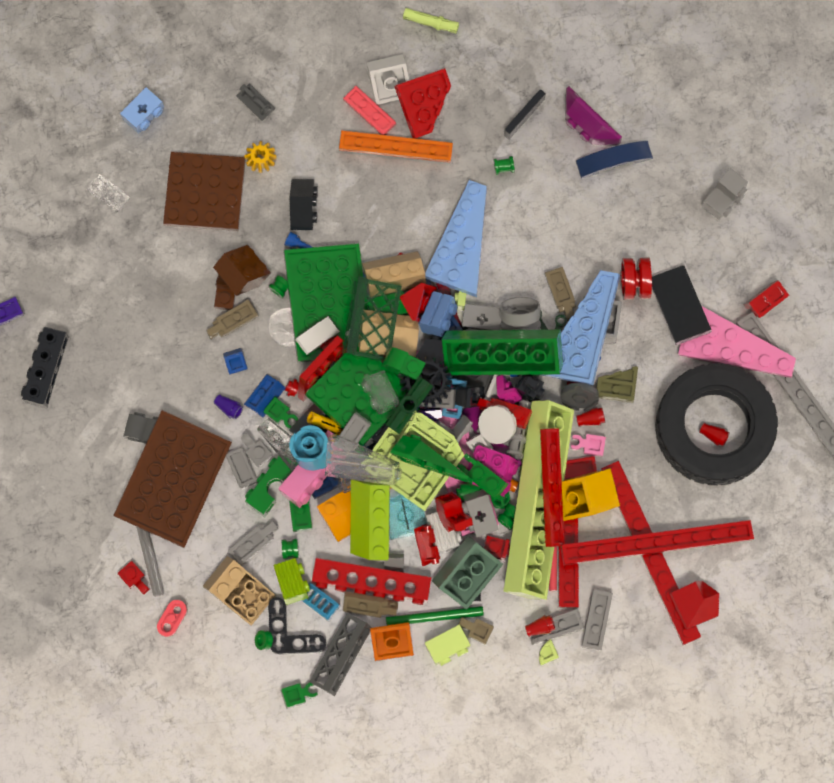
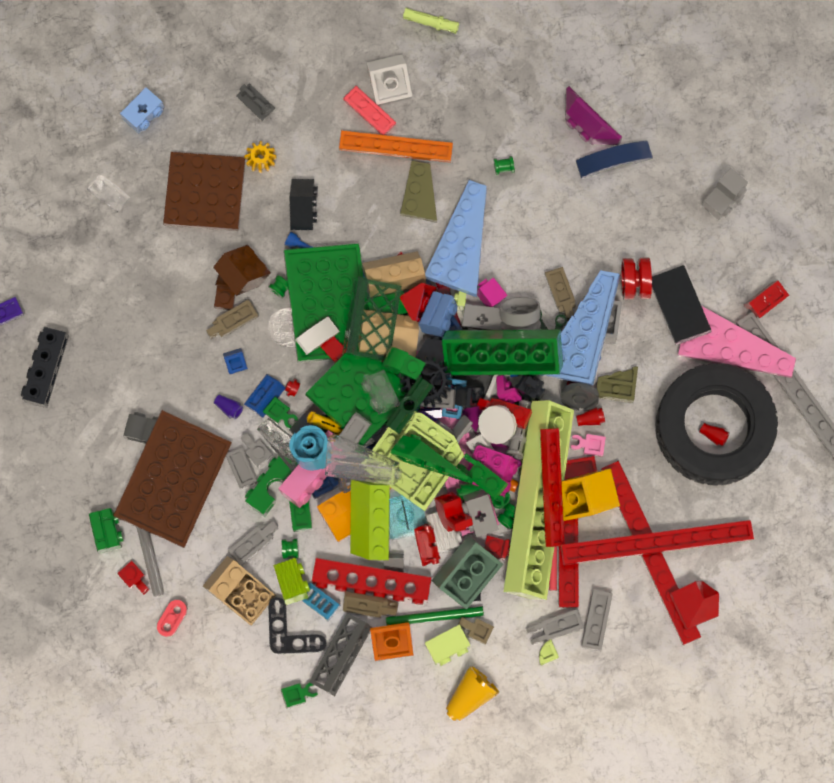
(105, 530): none -> green brick
(263, 640): green tile -> none
(319, 367): red plate -> none
(419, 194): none -> olive wing
(423, 101): red plate -> none
(470, 694): none -> yellow cone
(490, 292): none -> dark pink brick
(524, 114): black tile -> none
(541, 626): red cone -> none

